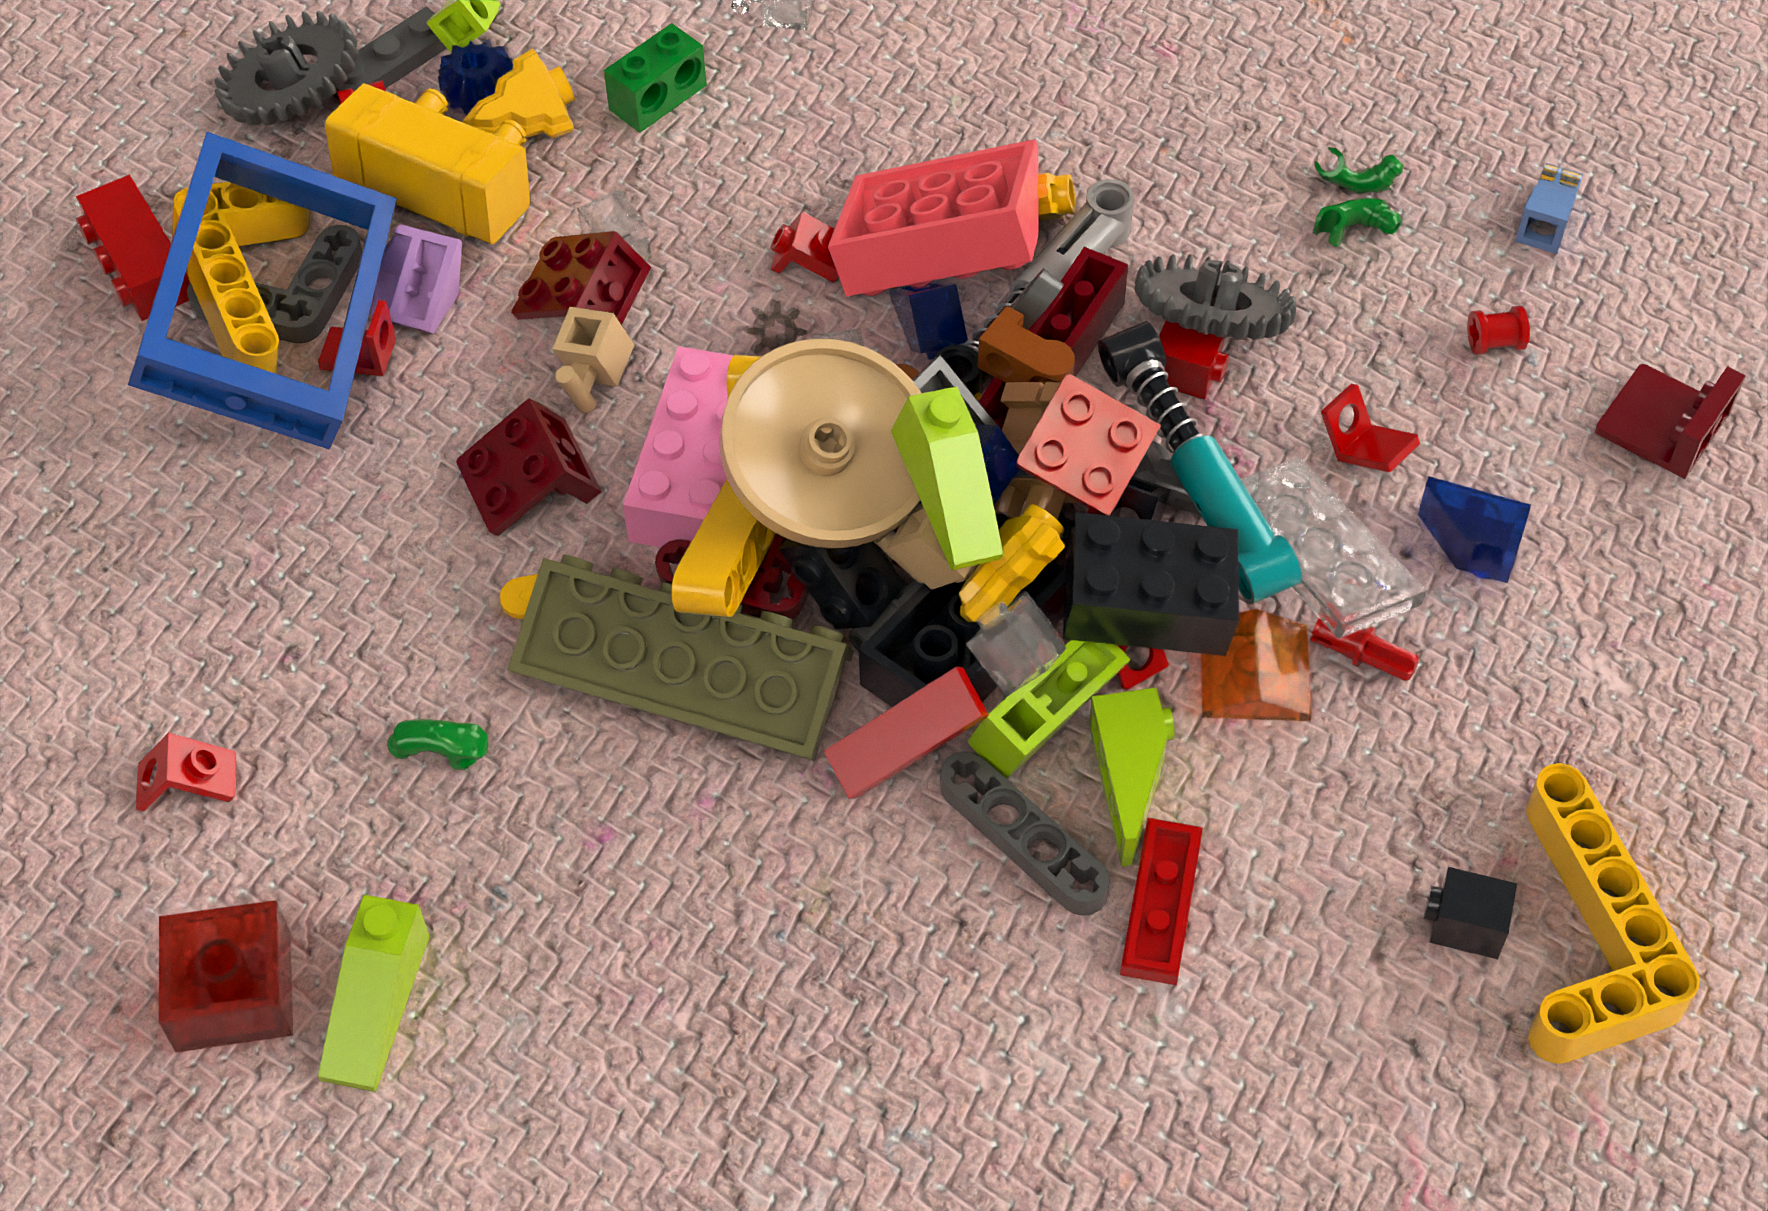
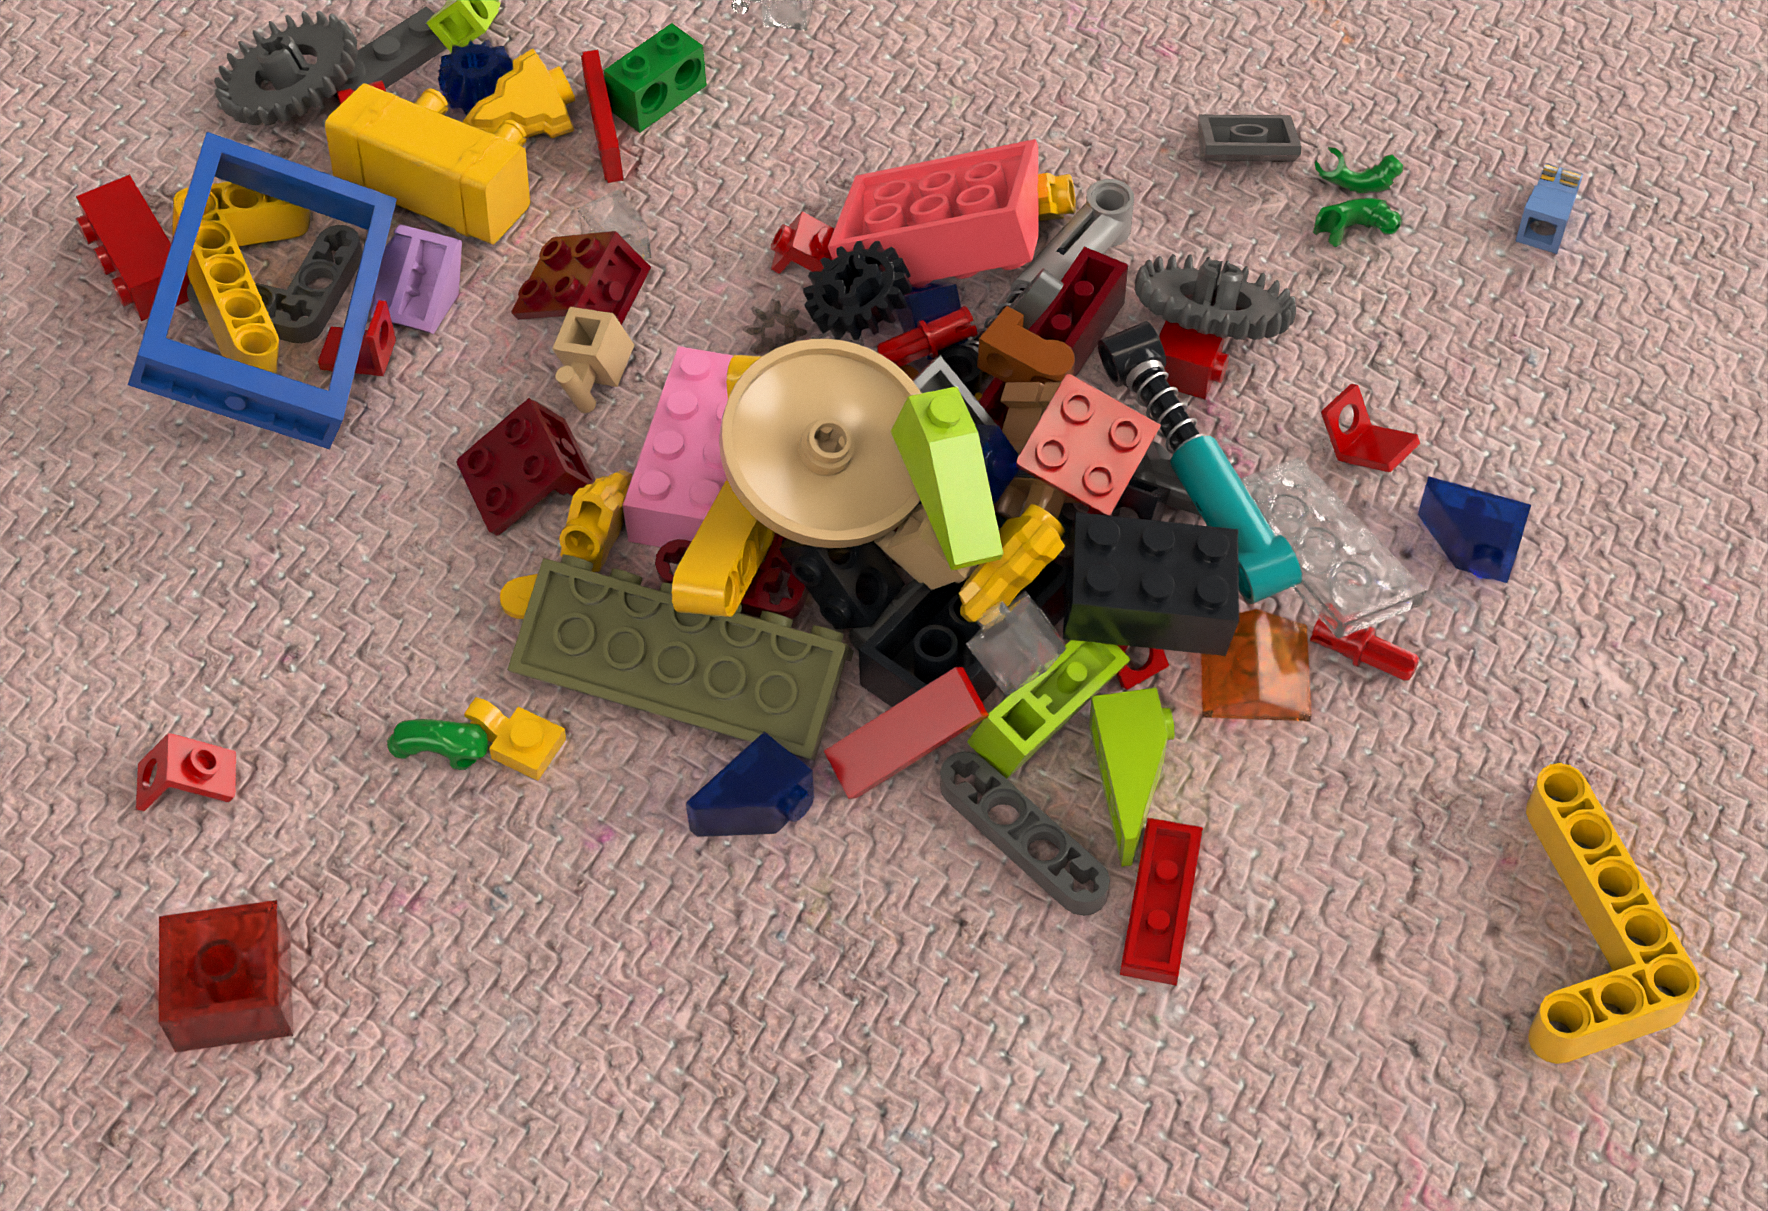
(372, 991): lime slope -> none
(518, 742): none -> yellow plate
(595, 519): none -> yellow rock
(602, 116): none -> red tile
(753, 793): none -> clear blue slope
(857, 290): none -> black gear
(929, 338): none -> red axle
(1248, 138): none -> dark grey slope
(1471, 912): black brick -> none
(1498, 330): red bush -> none
(1668, 418): dark red bracket -> none

